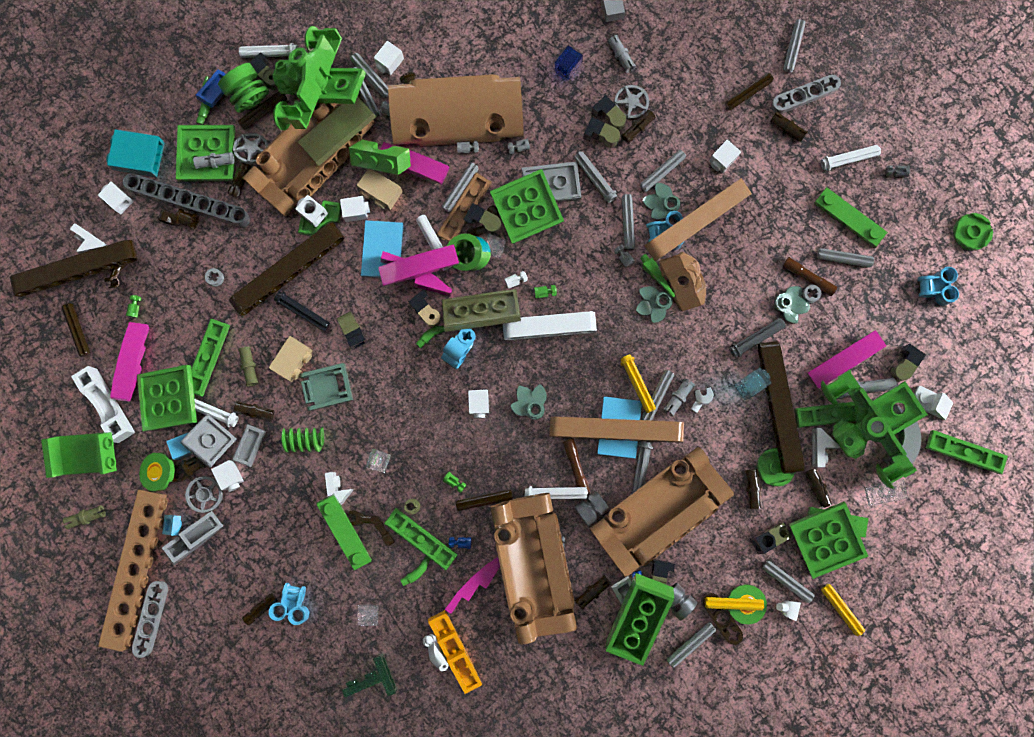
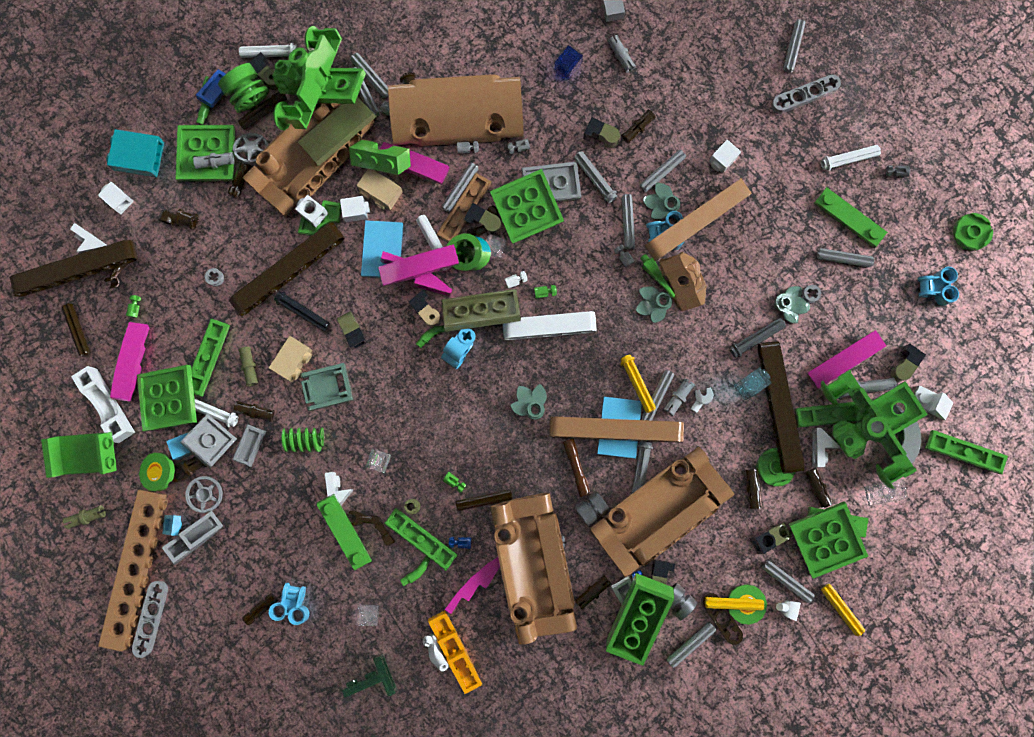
(178, 197): dark grey beam -> none
(228, 476): white brick -> none
(388, 58): white brick -> none
(478, 403): white brick -> none
(559, 493): white axle -> none
(609, 112): leg -> none
(632, 101): light grey wheel -> none
(749, 91): dark brown axle -> none
(788, 126): dark brown pin -> none
(800, 270): reddish brown piece -> none

